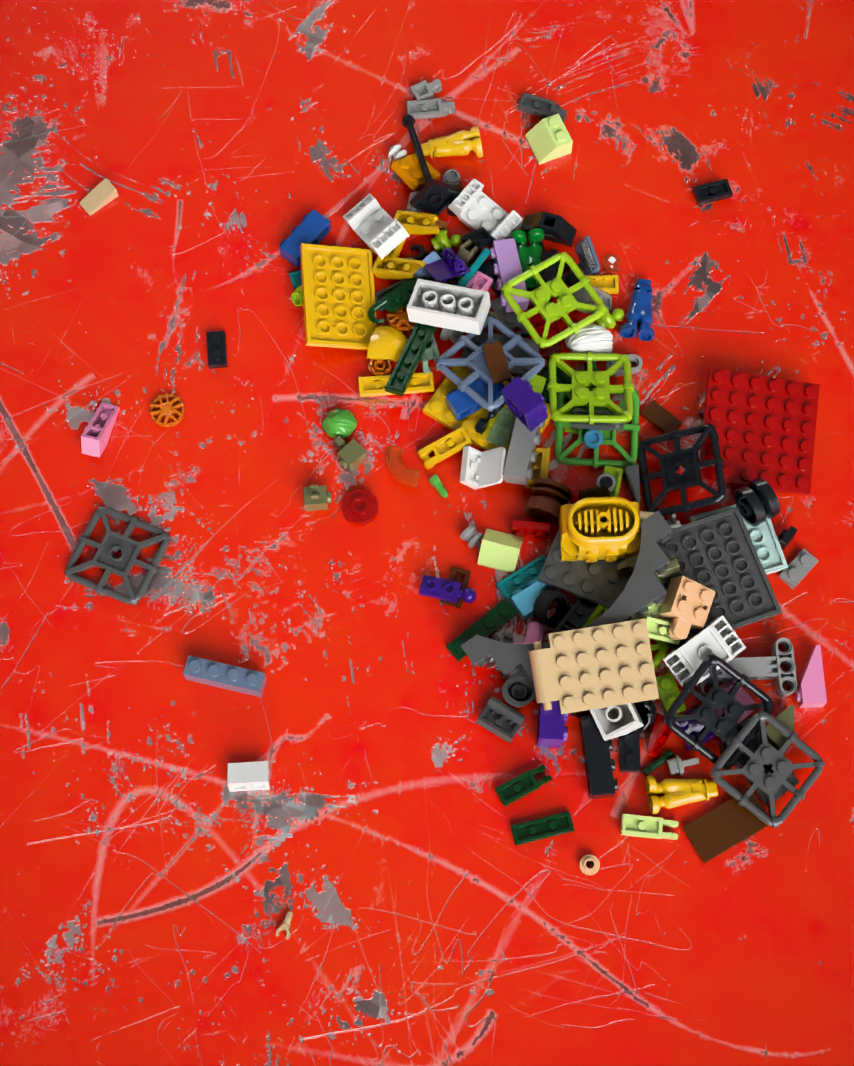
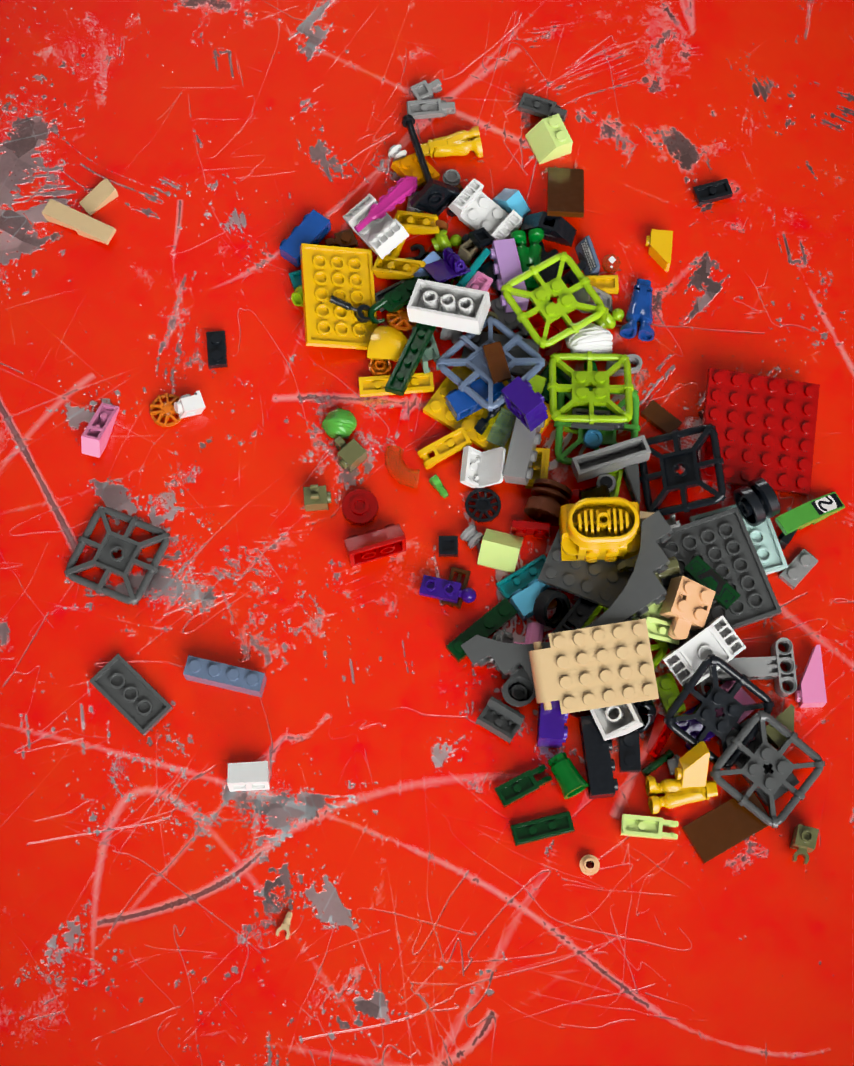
(75, 220): none -> tan slope
(131, 694): none -> dark grey plate
(189, 405): none -> white brick
(343, 239): none -> reddish brown plate
(358, 311): none -> black piece
(375, 544): none -> red slope
(396, 195): none -> dark pink sword
(448, 546): none -> black plate
(483, 505): none -> black wheel
(512, 200): none -> medium azure slope
(565, 192): none -> reddish brown tile
(567, 775): none -> green plant
(610, 458): none -> light grey brick
(660, 247): none -> yellow slope
(693, 767): none -> yellow slope
(706, 576): none -> dark green tile
(804, 840): none -> olive brick
(809, 513): none -> bright green slope

